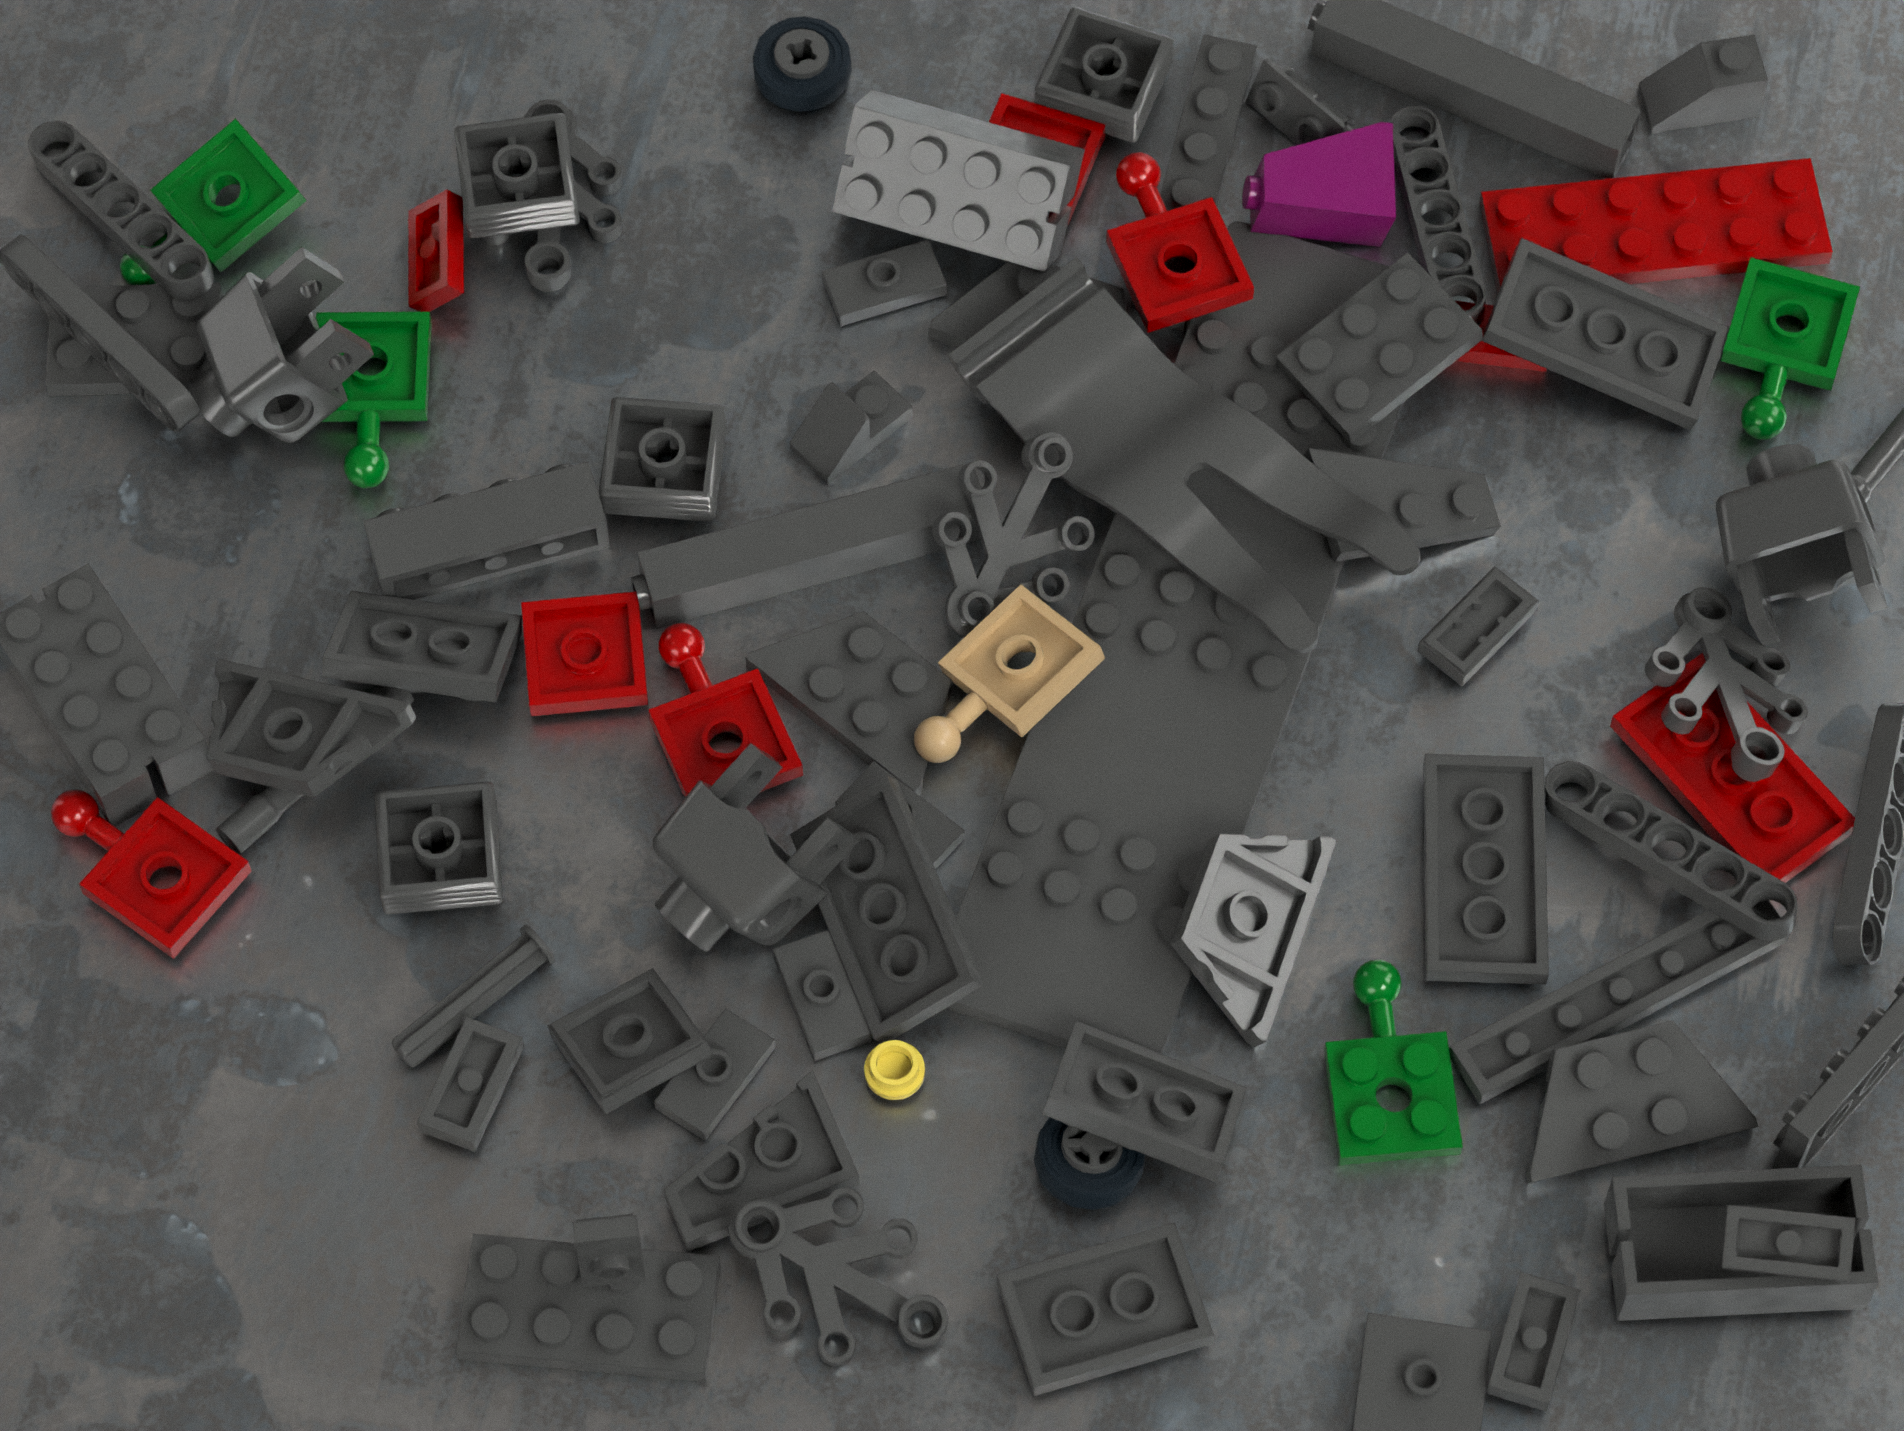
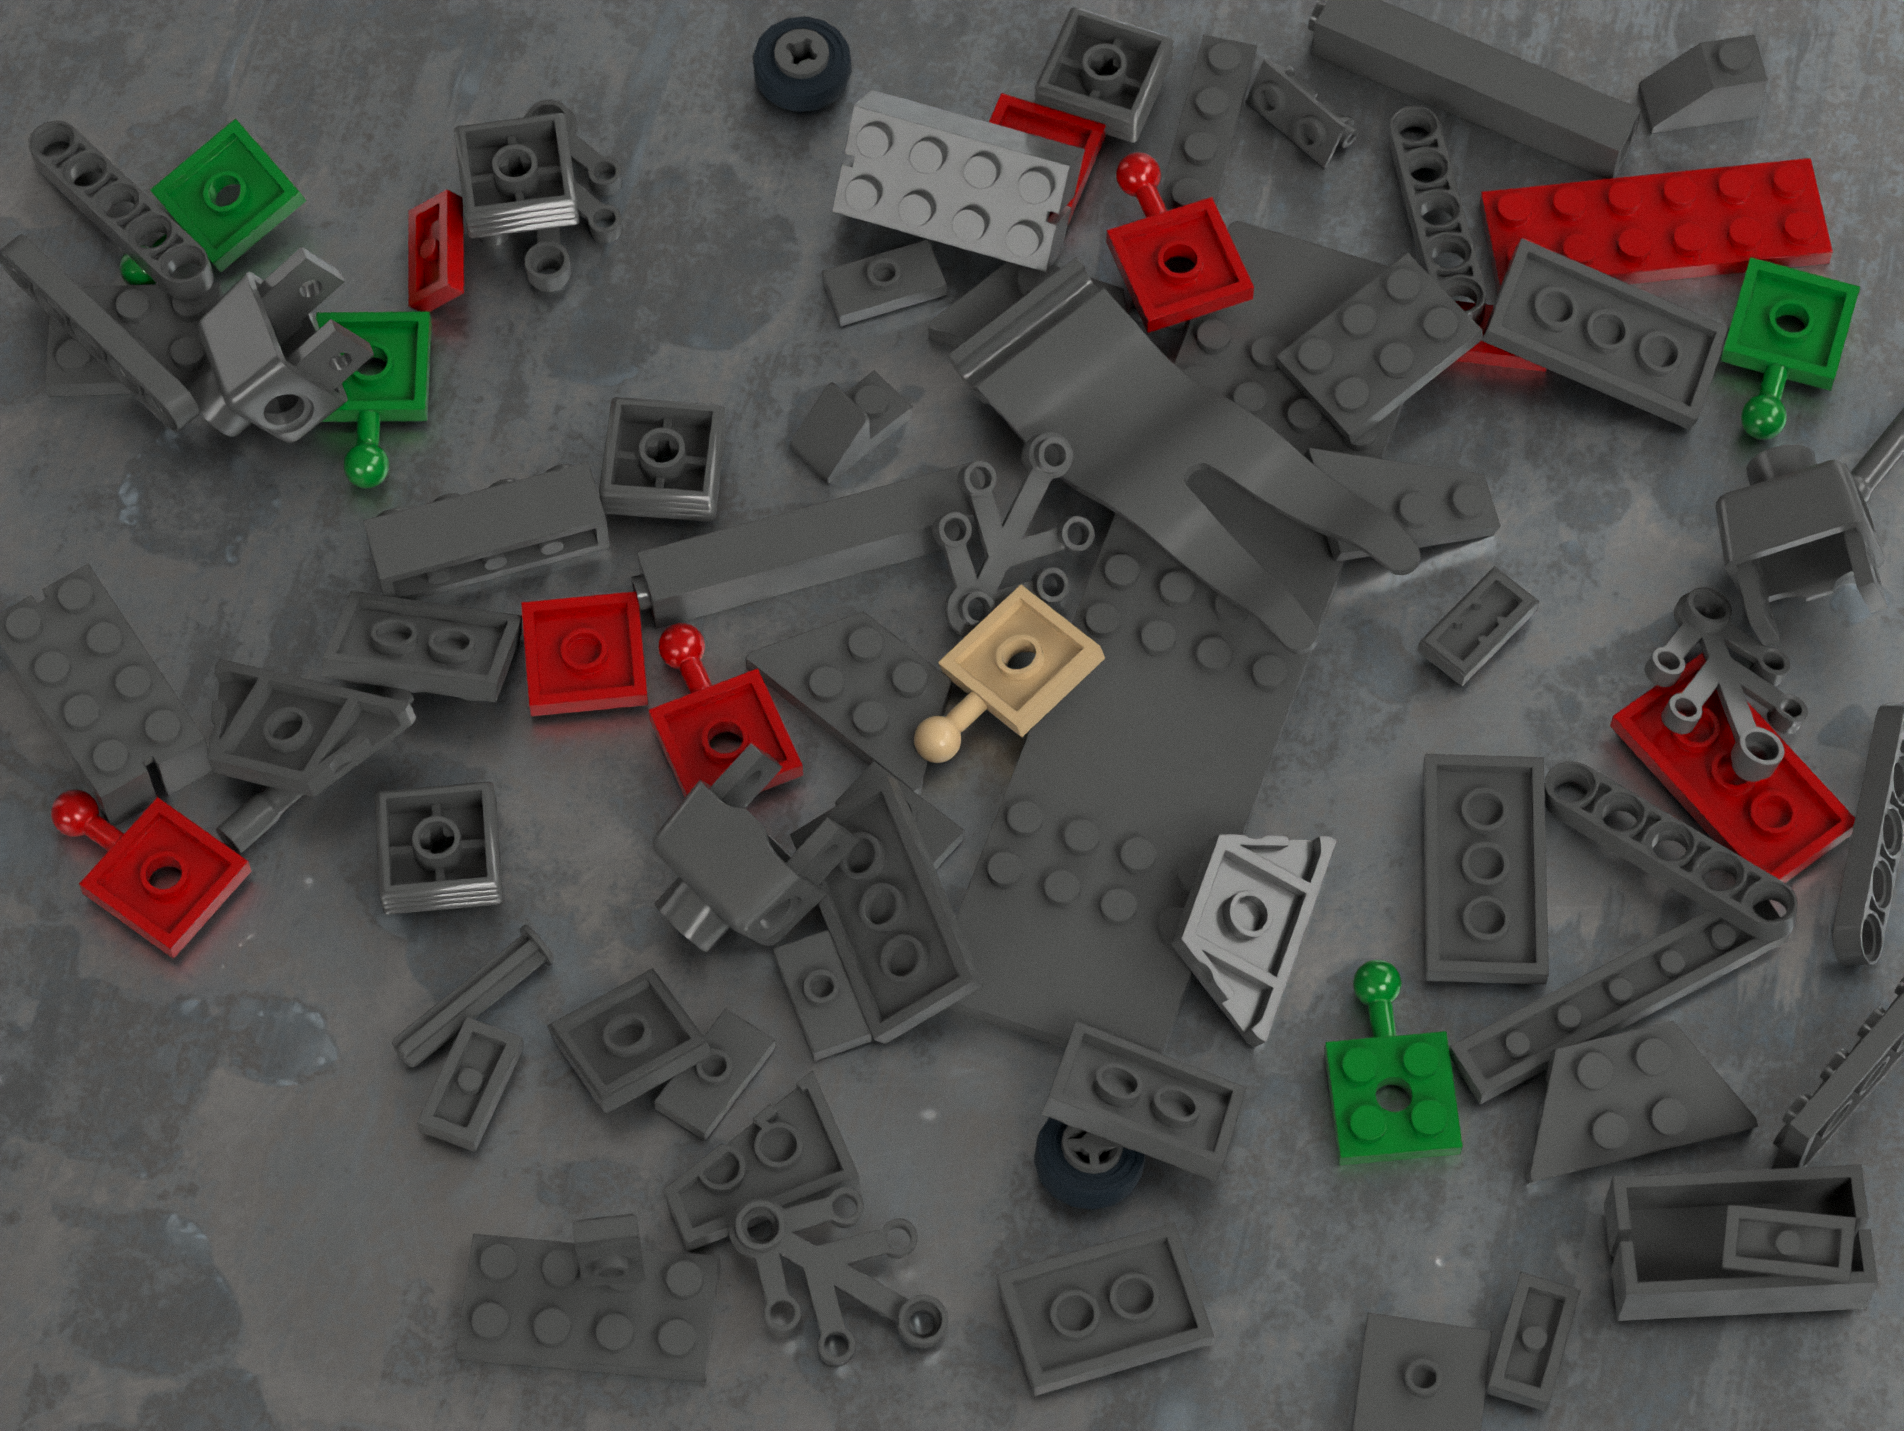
(894, 1070): light yellow plate -> none
(1327, 188): magenta slope -> none

